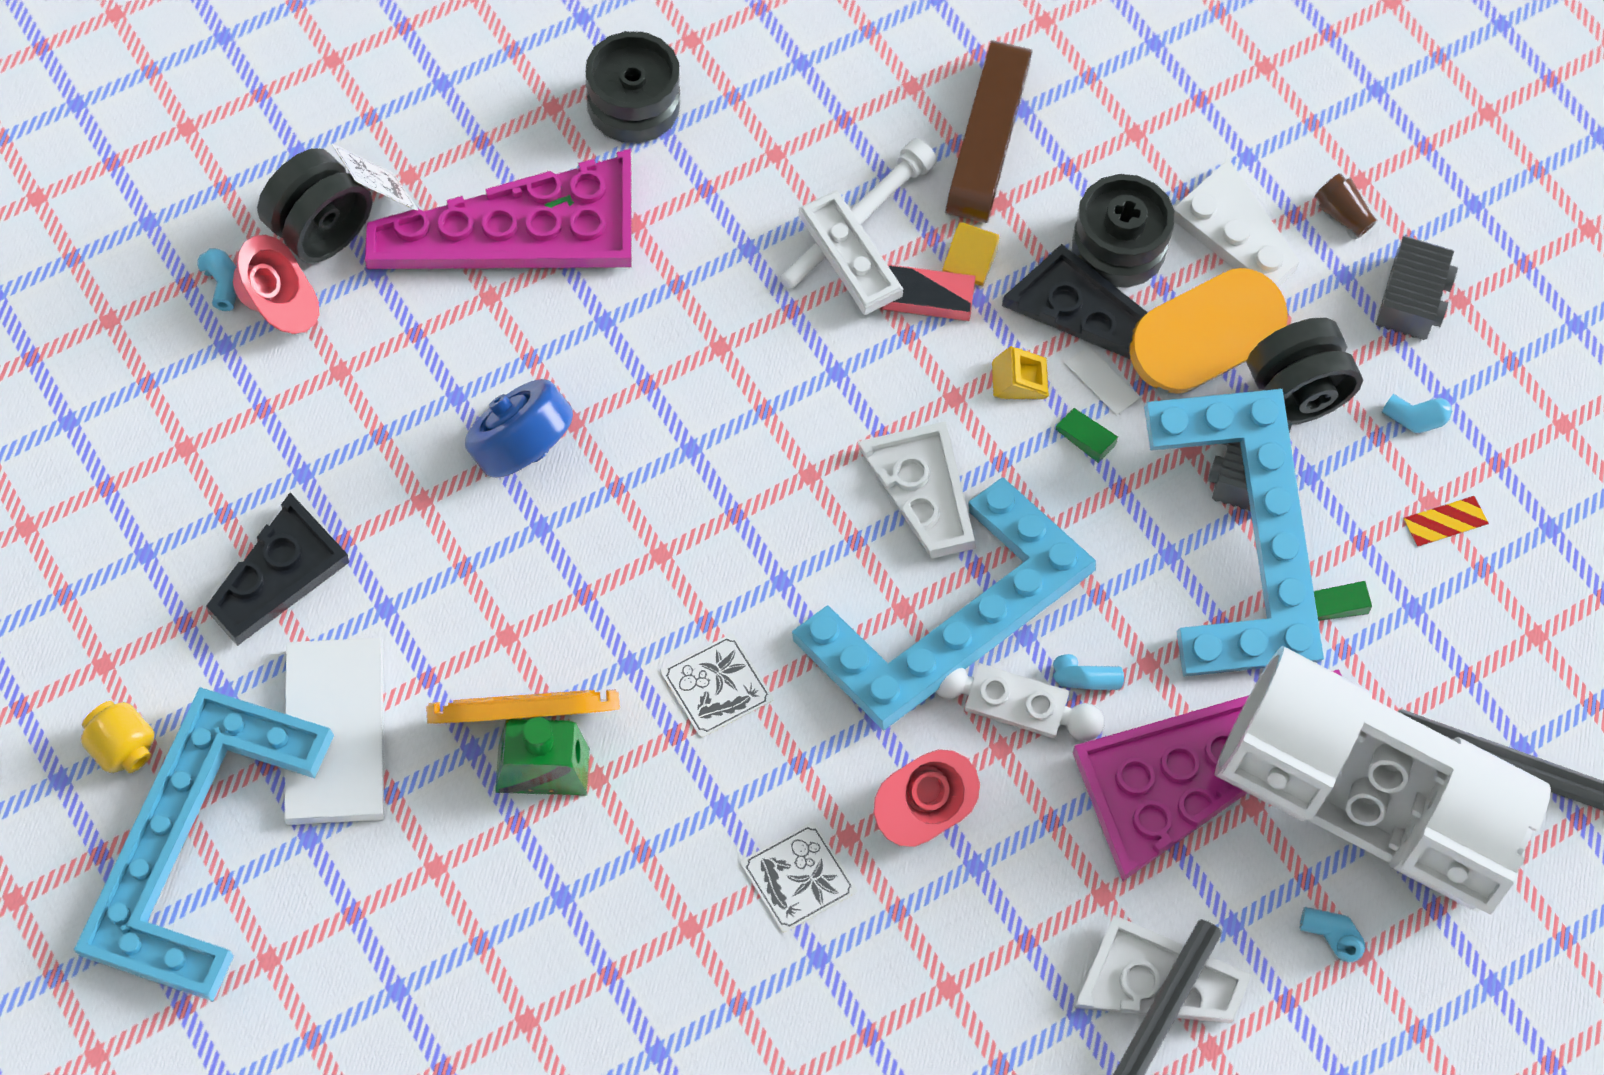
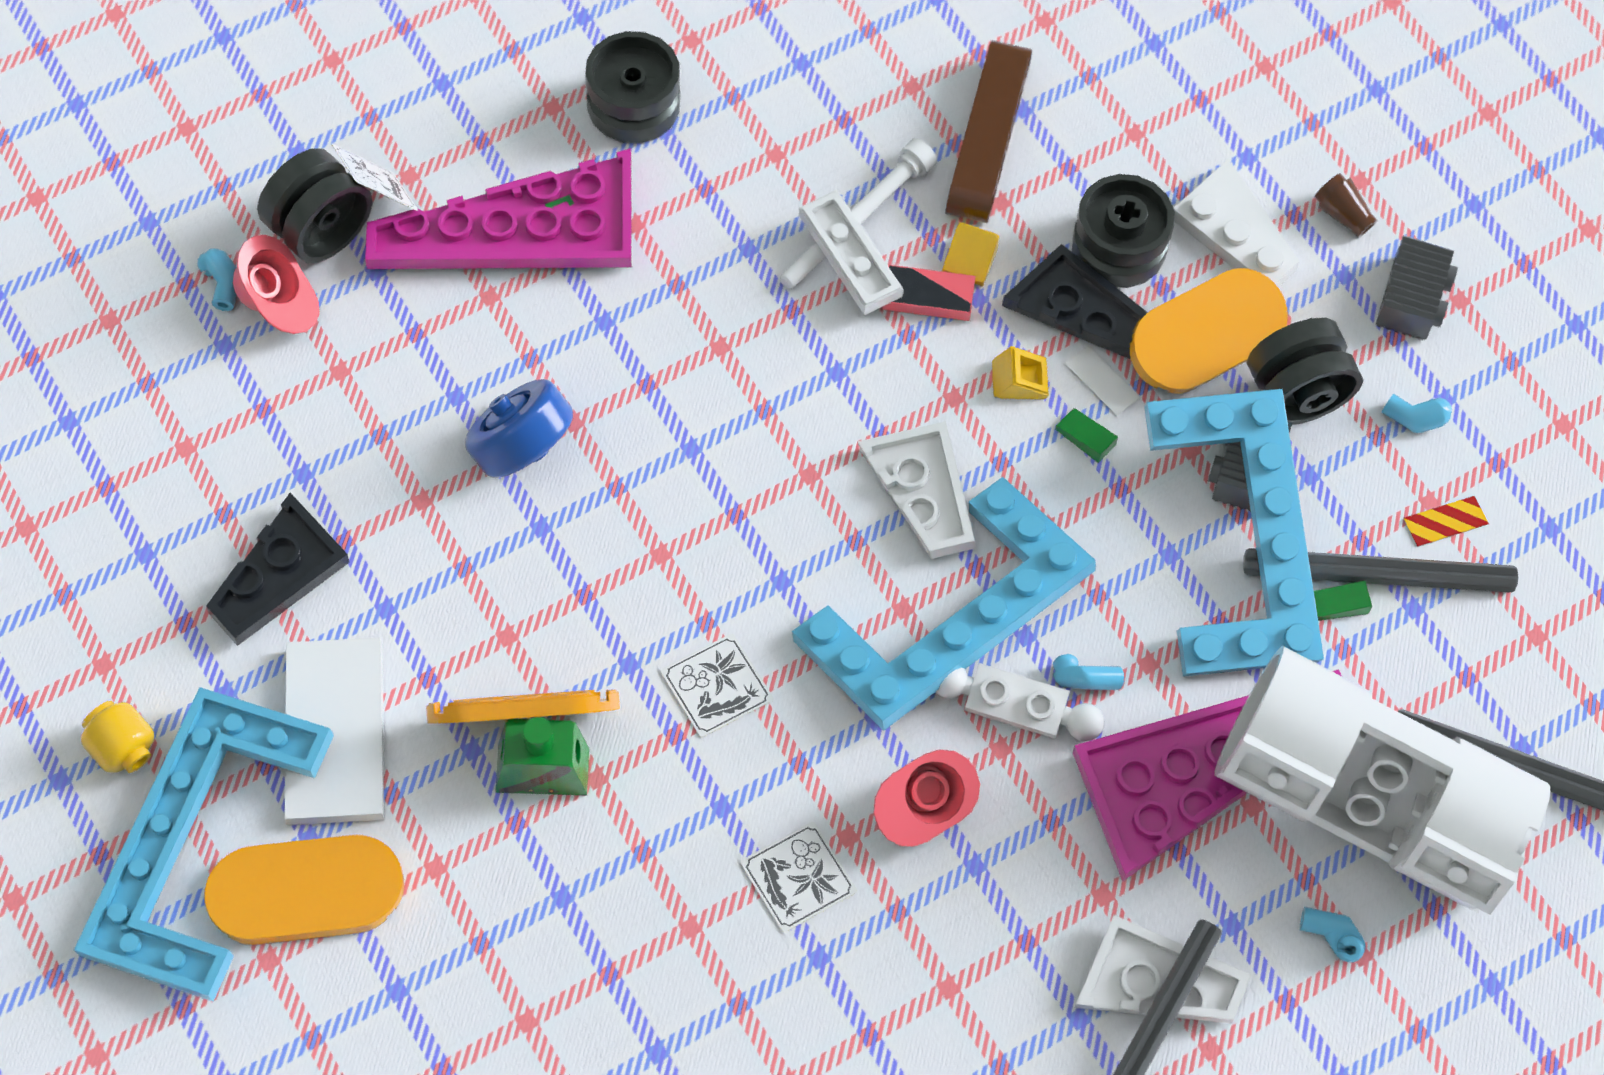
(304, 889): none -> light orange tile
(1402, 571): none -> dark grey axle

